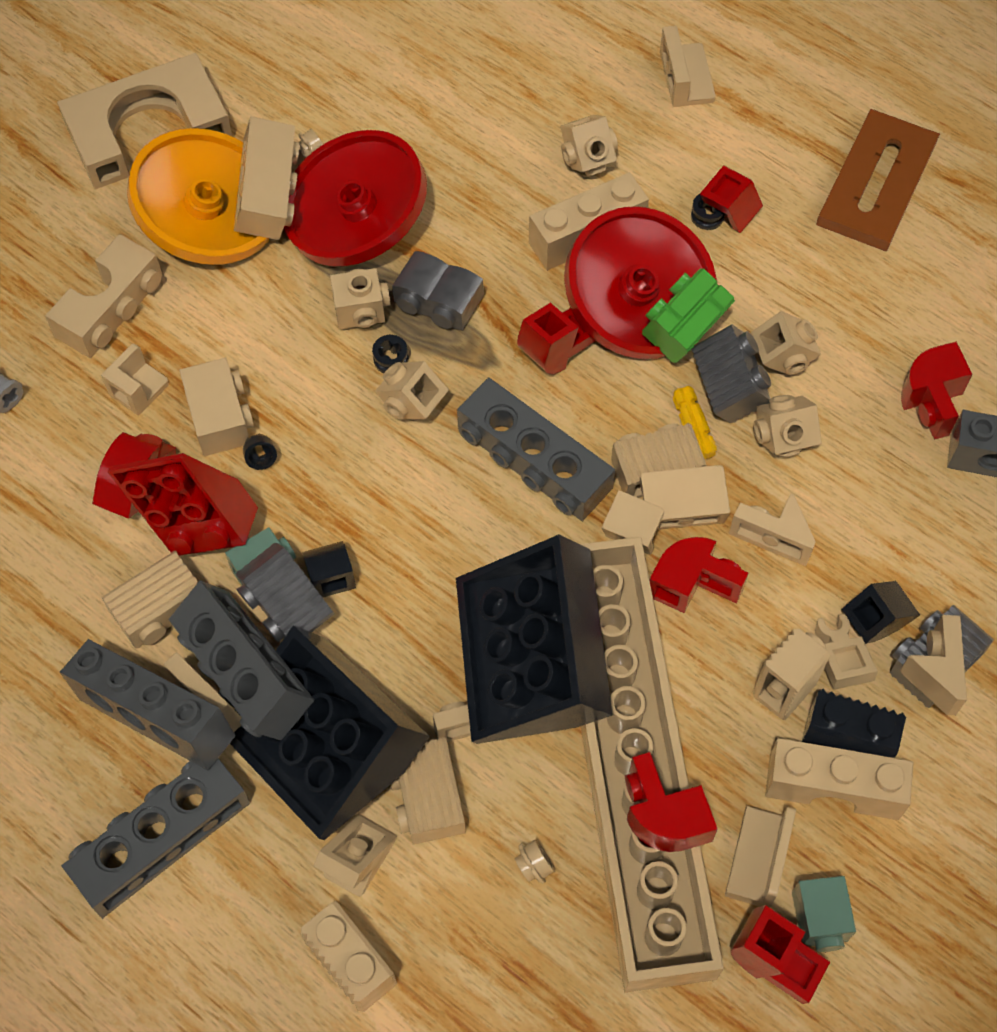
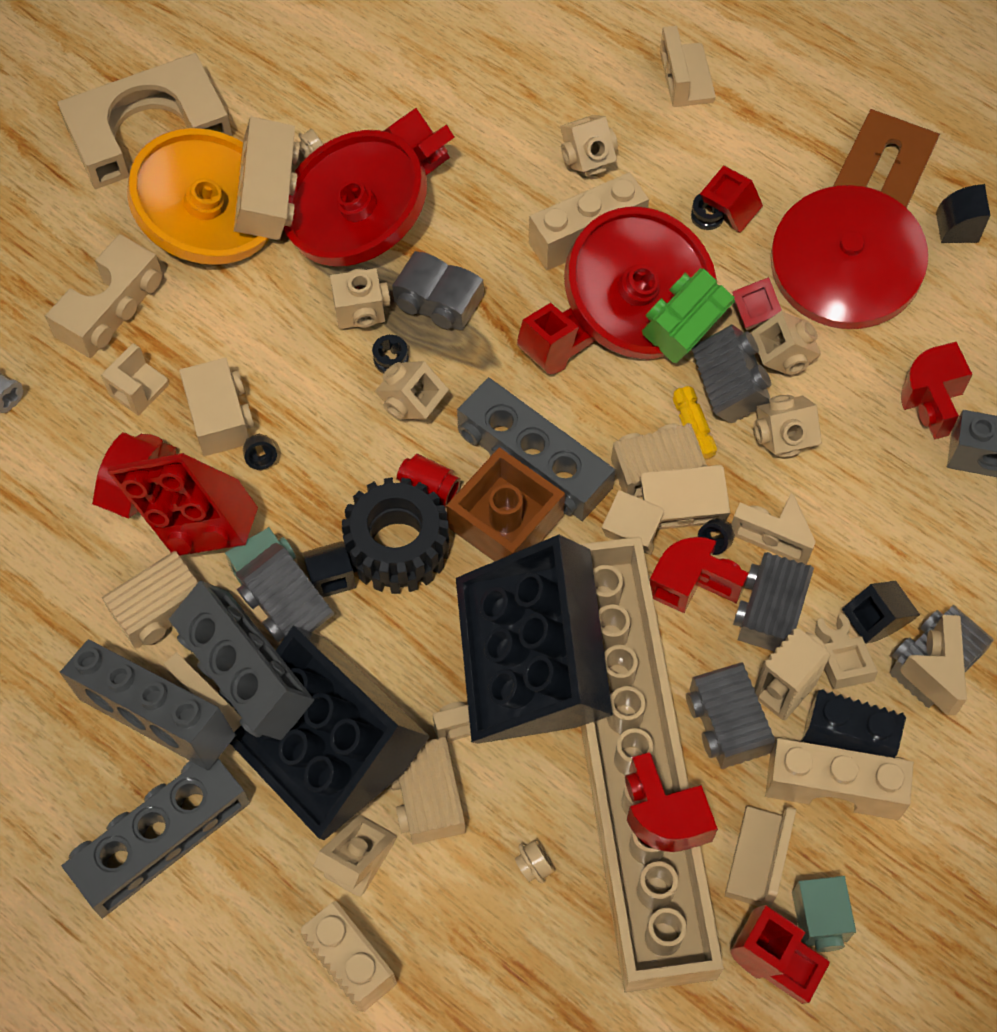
(396, 505): none -> black tyre
(420, 137): none -> red brick
(432, 474): none -> red brick
(505, 507): none -> dark orange brick
(723, 540): none -> black hinge
(730, 716): none -> flat silver brick
(757, 303): none -> red panel
(775, 601): none -> flat silver brick
(849, 257): none -> red dish
(963, 215): none -> black brick

